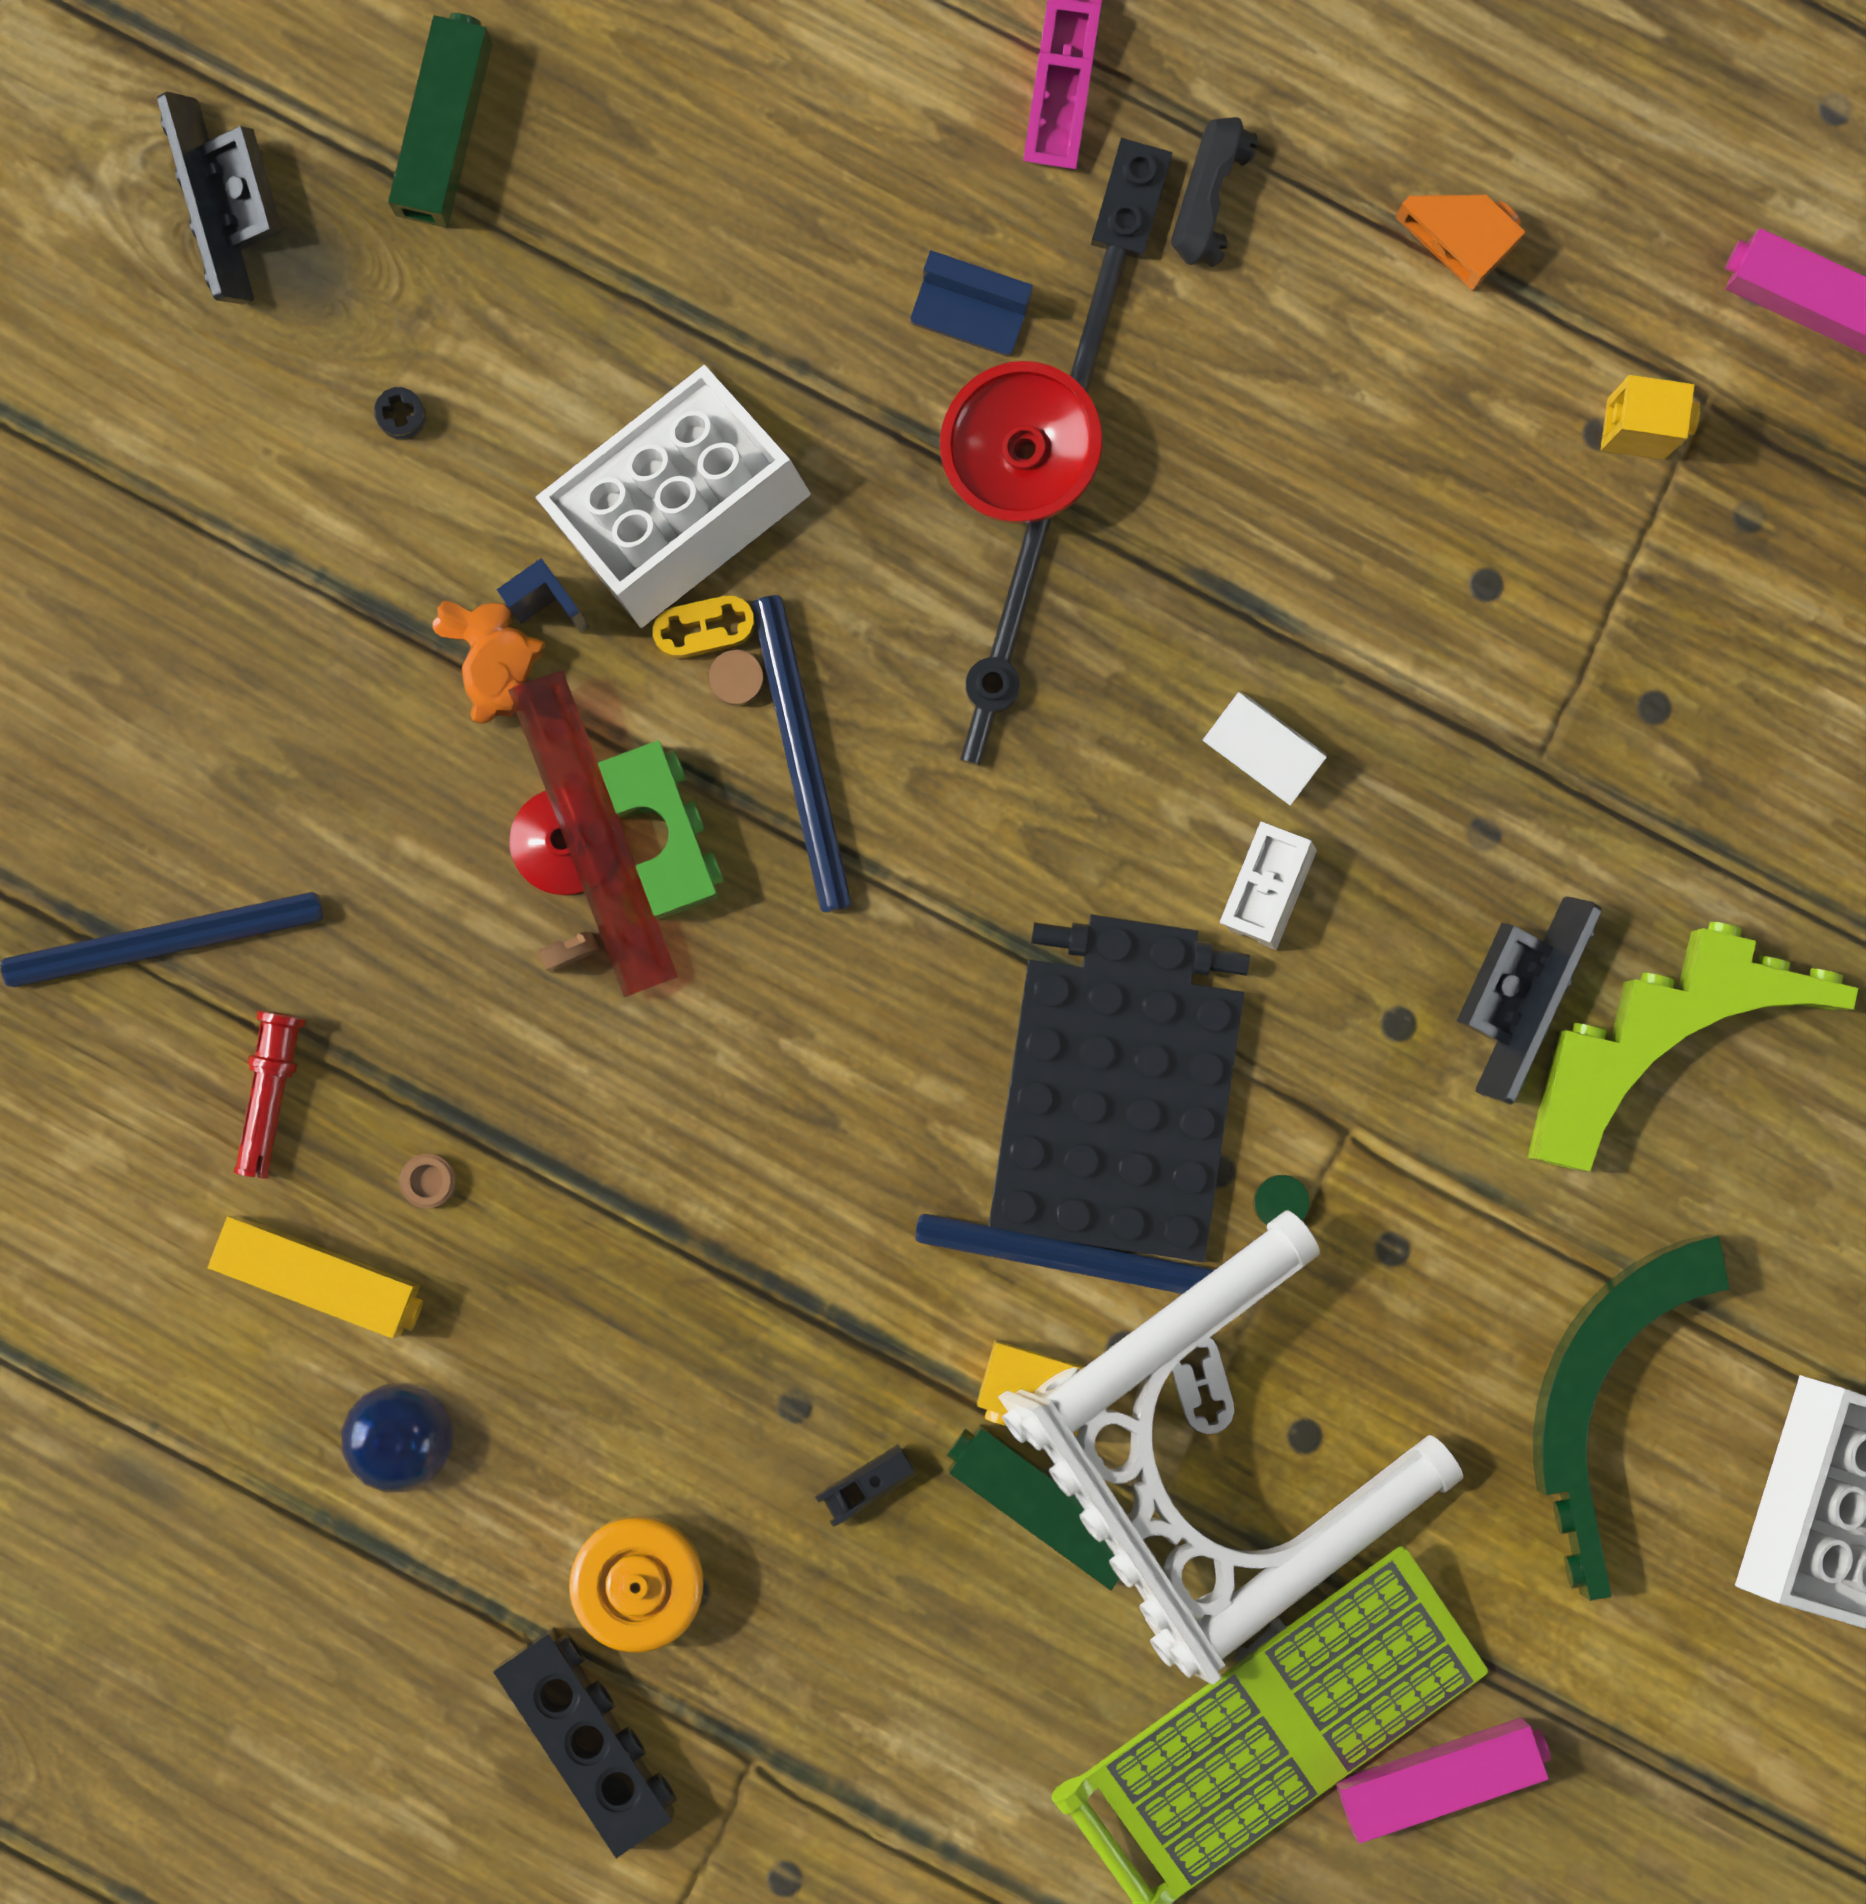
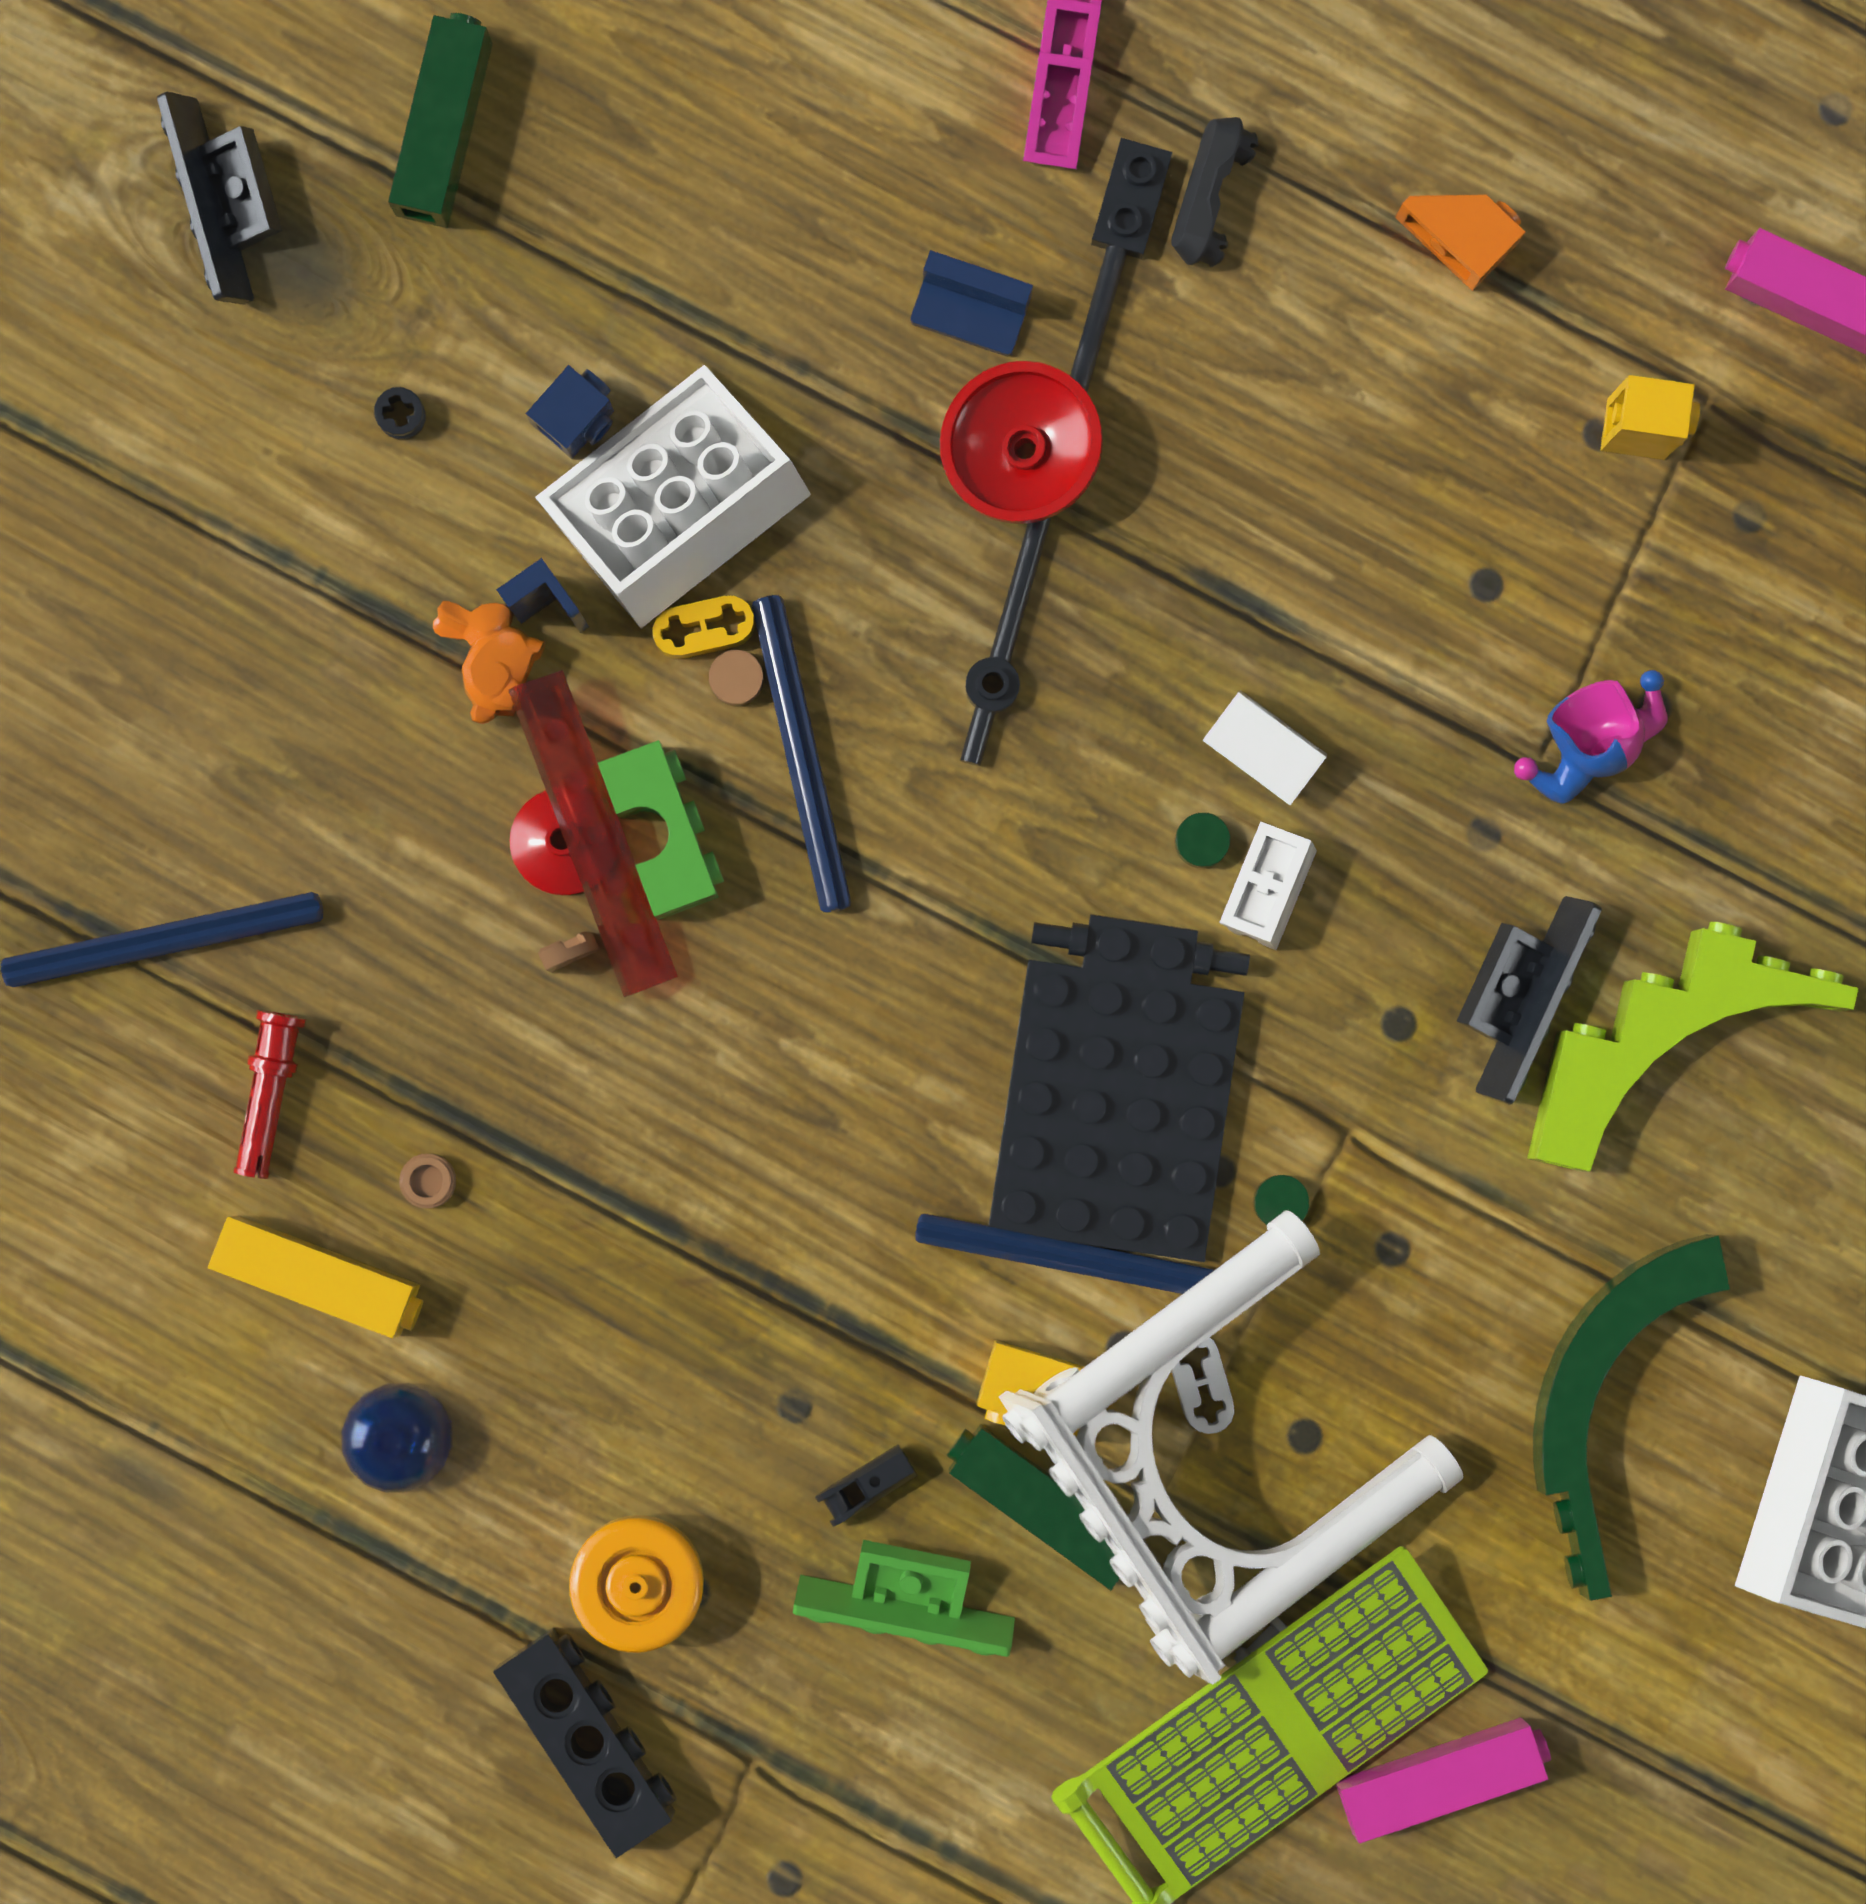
(573, 411): none -> dark blue brick
(908, 1597): none -> bright green bracket
(1202, 840): none -> dark green tile
(1596, 735): none -> dark pink piece

